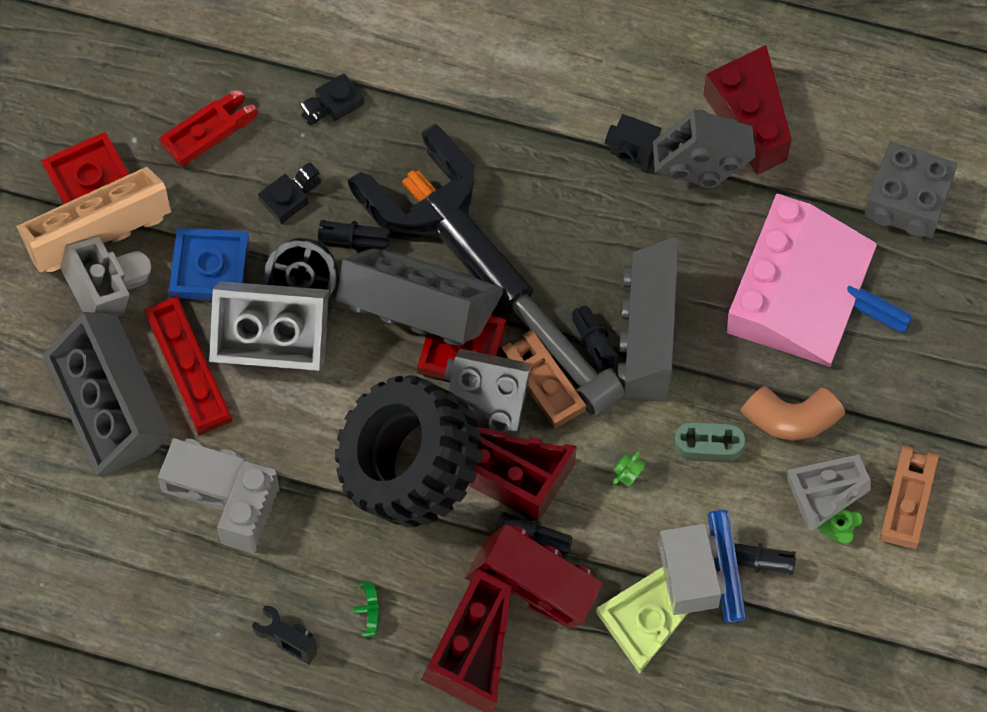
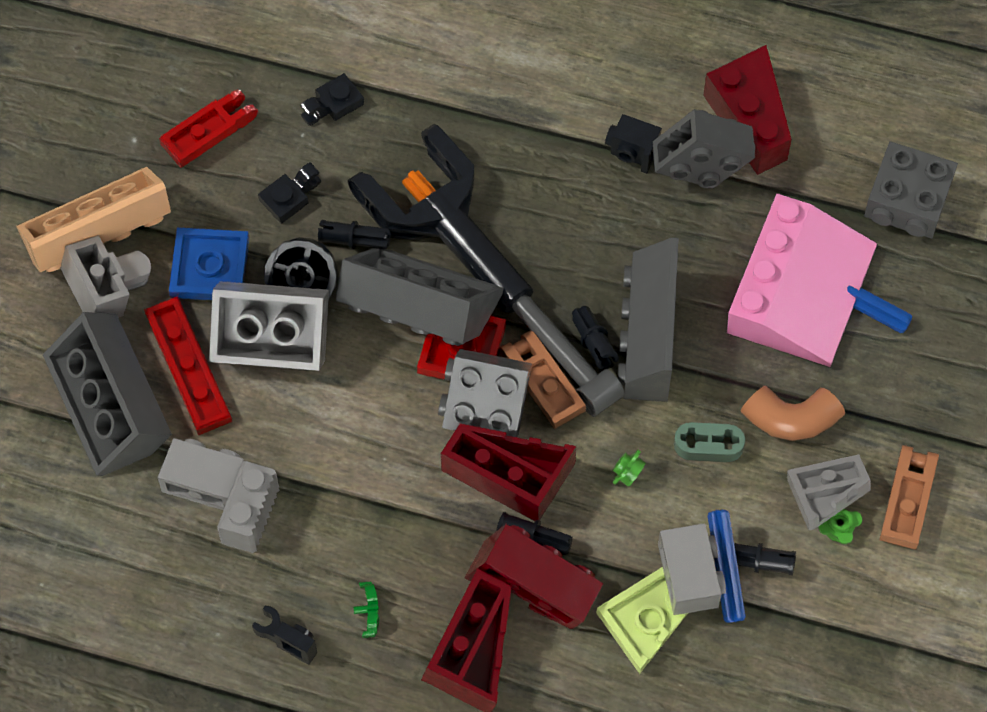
(84, 167): red plate -> none
(440, 468): black tyre -> none

